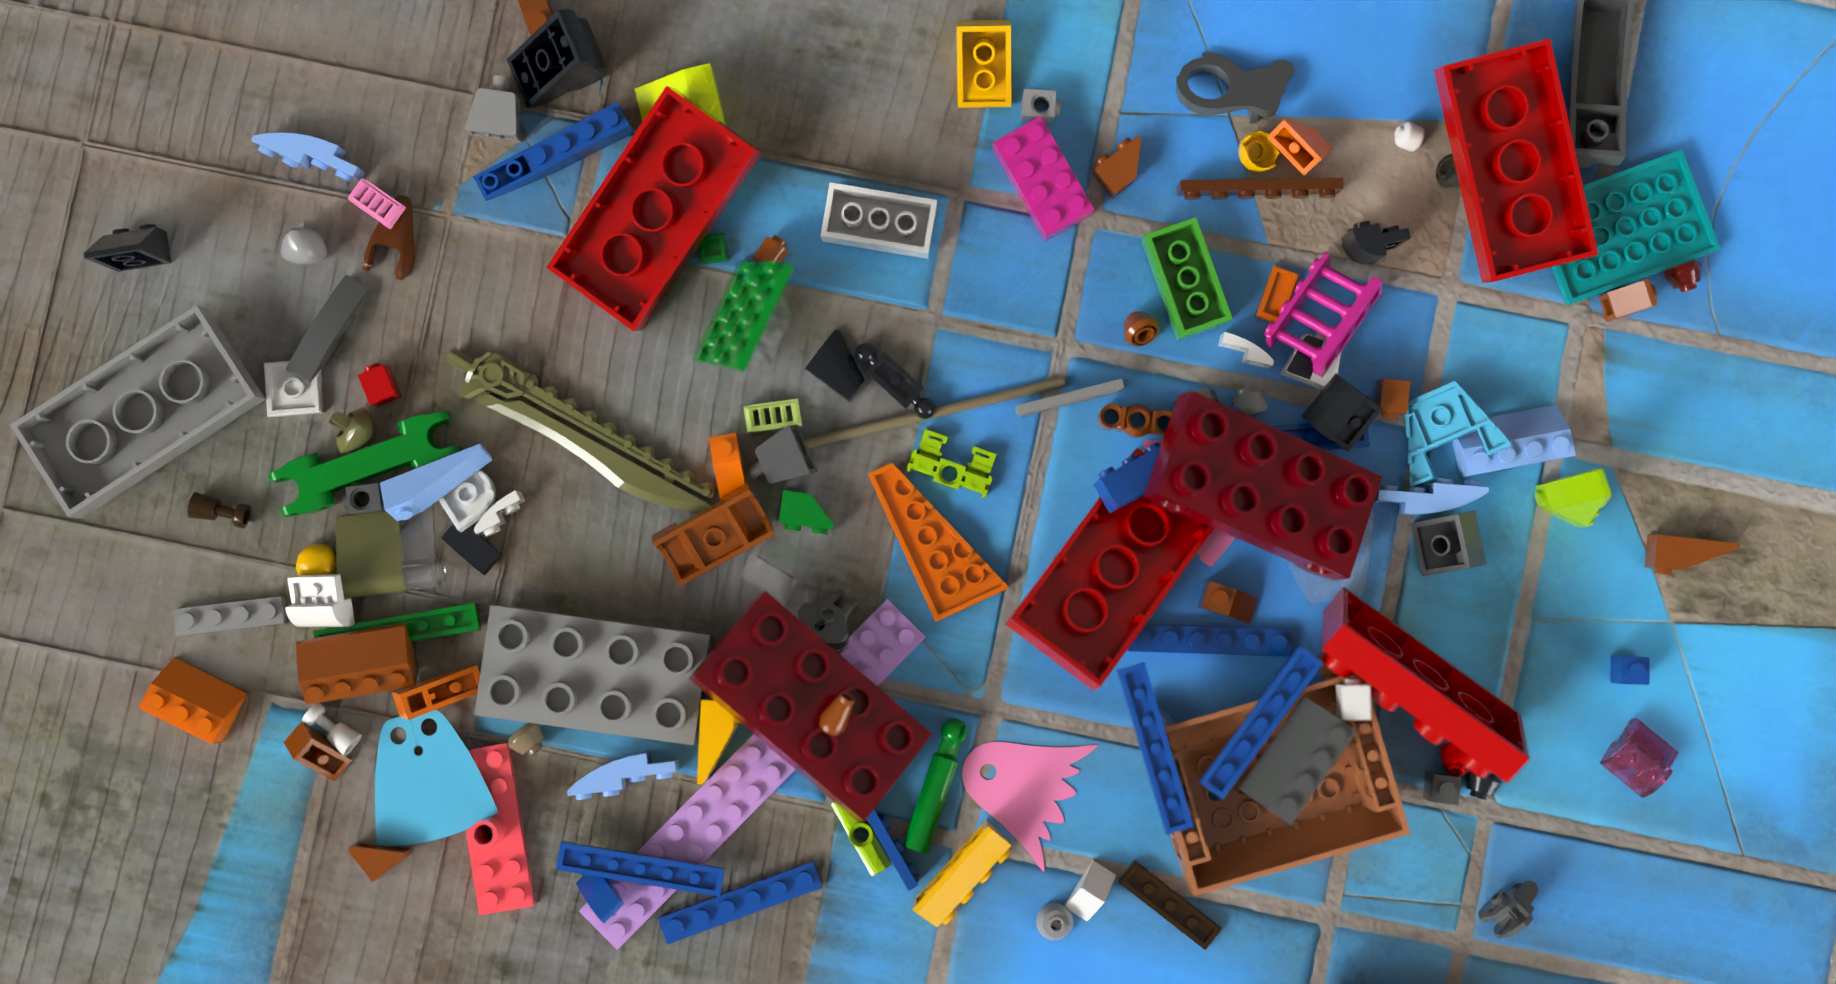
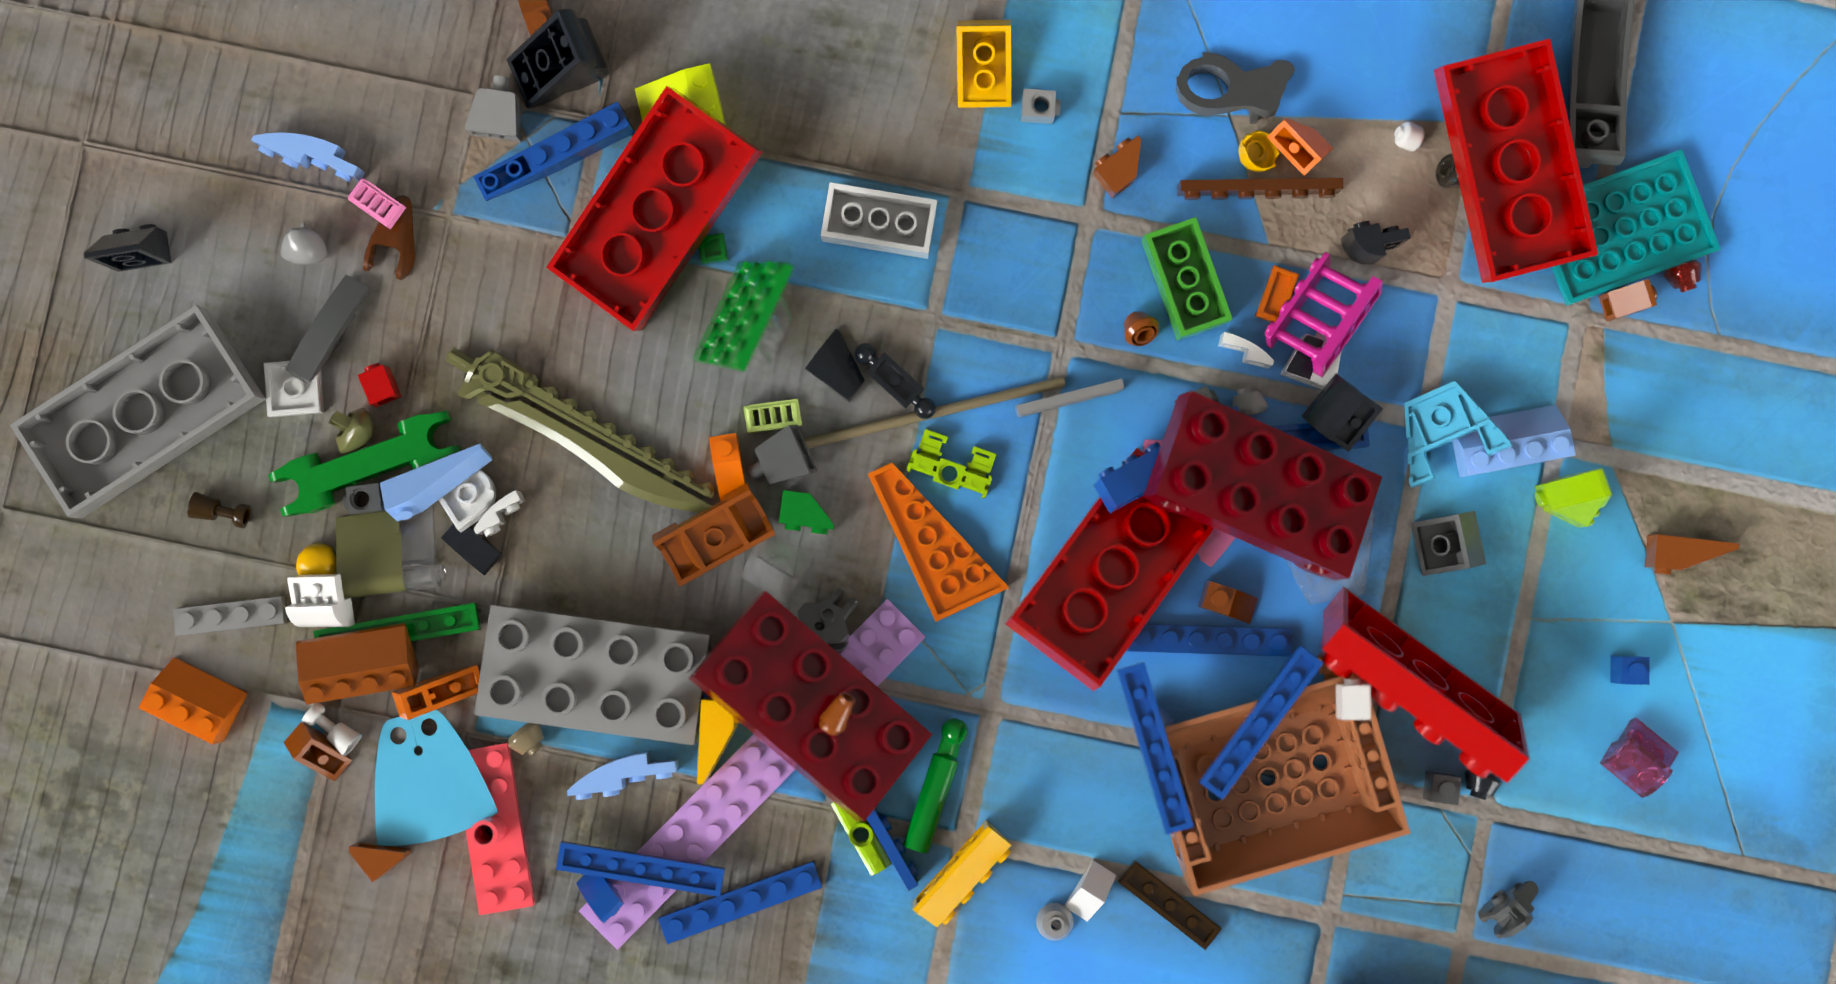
(771, 250): dark orange brick -> none
(1024, 787): bright pink piece -> none
(1042, 178): dark pink brick -> none
(1124, 423): dark orange piece -> none
(1297, 760): dark grey slope -> none
(1392, 397): dark orange brick -> none
(1439, 496): light blue slope -> none
(1450, 759): red cone -> none

